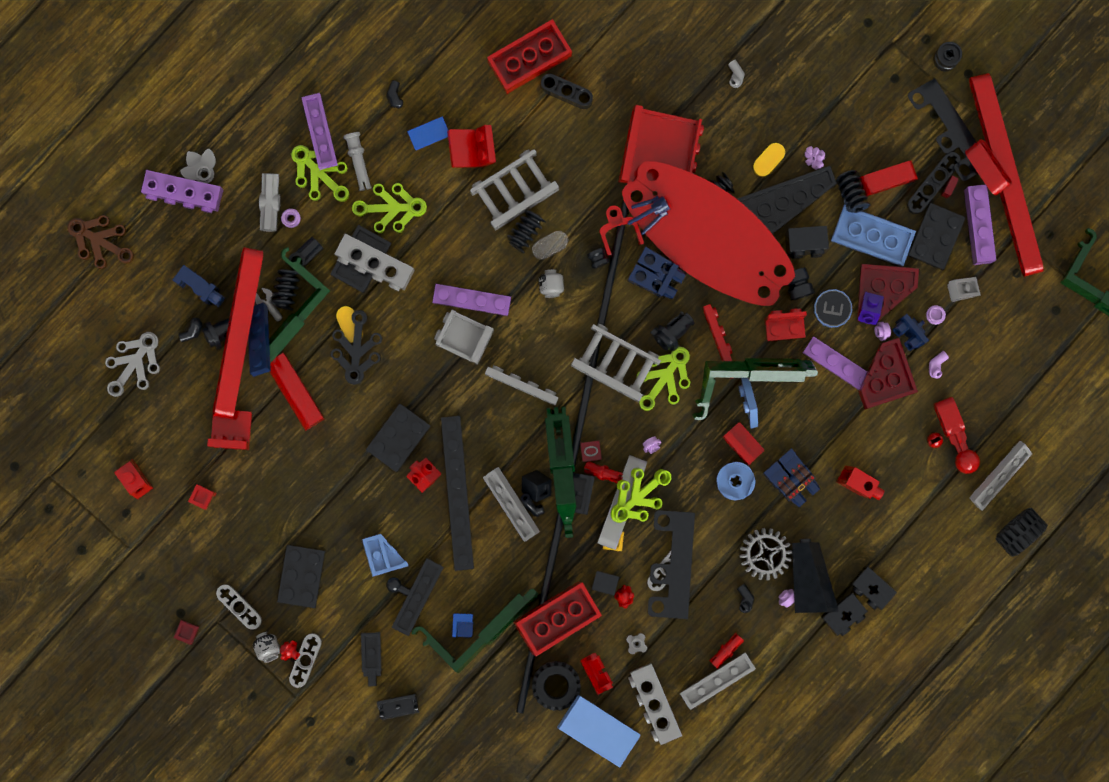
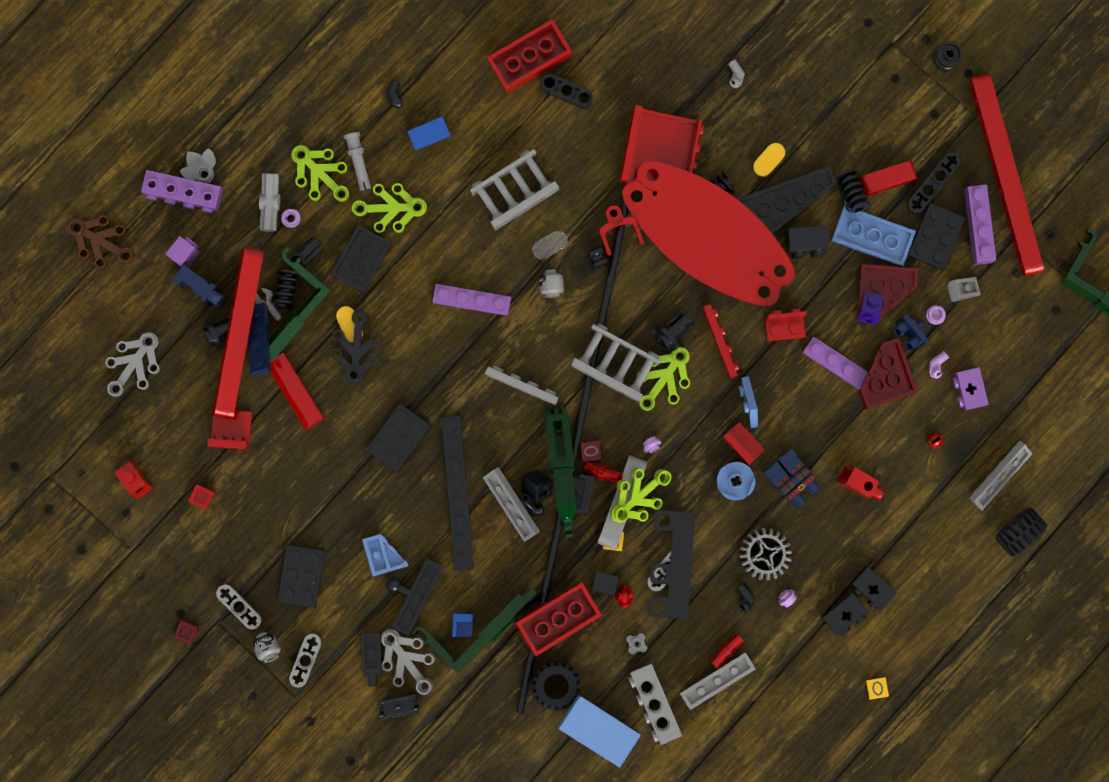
(183, 251): none -> medium lavender brick
(193, 331): black arm -> none
(288, 650): red plant -> none
(319, 131): medium lavender plate -> none
(349, 245): light grey brick -> none
(405, 659): none -> light grey plant
(423, 474): red brick -> none
(463, 336): light grey panel -> none
(471, 147): red bracket -> none
(525, 230): black piece -> none
(598, 678): red hinge -> none
(659, 207): dark blue plant -> none
(662, 274): dark blue hips -> none
(755, 370): dark green hinge -> none
(799, 285): black wheel -> none
(811, 579): black slope -> none
(814, 157): lavender plant -> none
(833, 308): black tile -> none
(877, 688): none -> yellow tile
(882, 331): lavender plate -> none
(949, 187): dark red tile -> none
(956, 127): black piece -> none
(967, 460): red beam -> none
(974, 380): none -> medium lavender brick
(988, 167): red beam -> none

